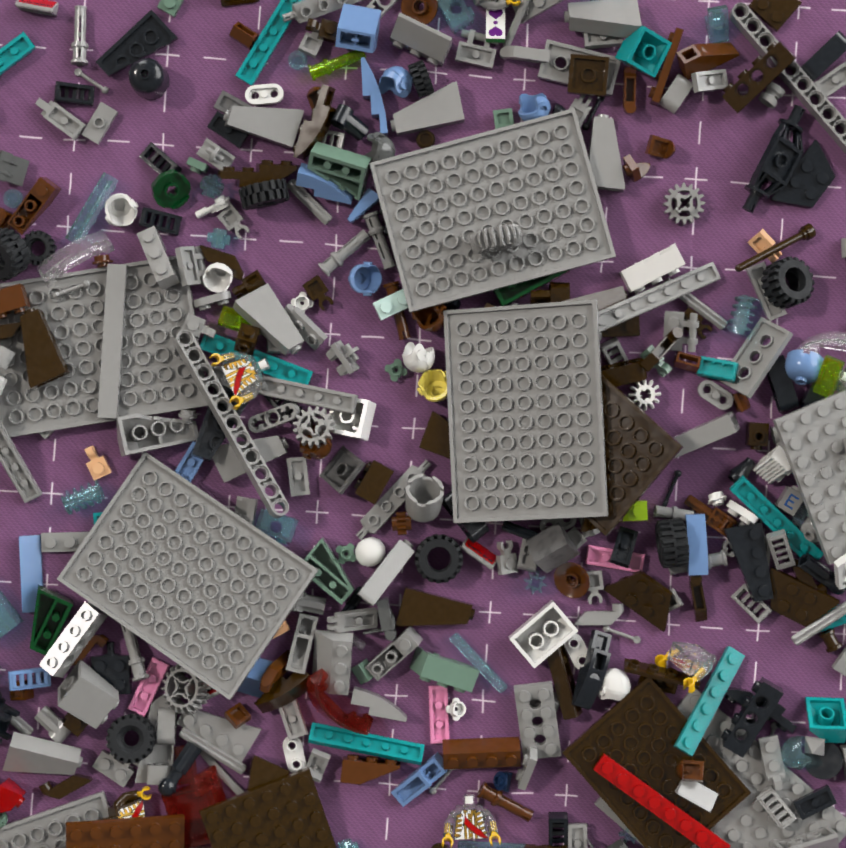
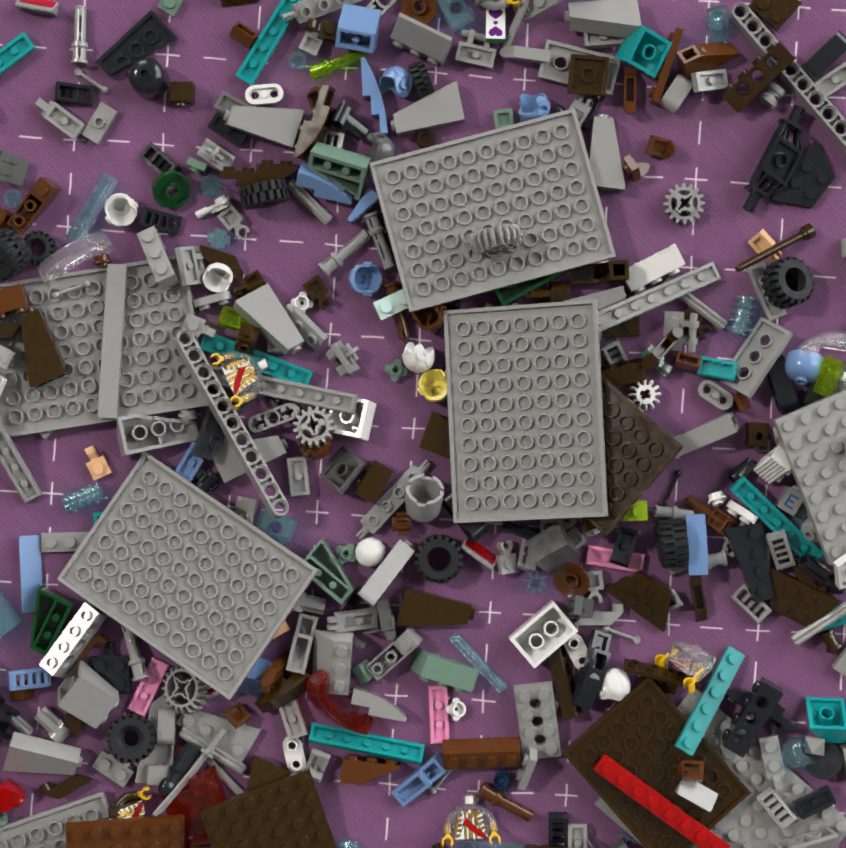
(181, 93): none -> dark brown brick
(206, 753): none -> light grey sword
(207, 480): none -> black gear
(579, 607): none -> dark grey slope
(601, 273): none -> dark brown arch

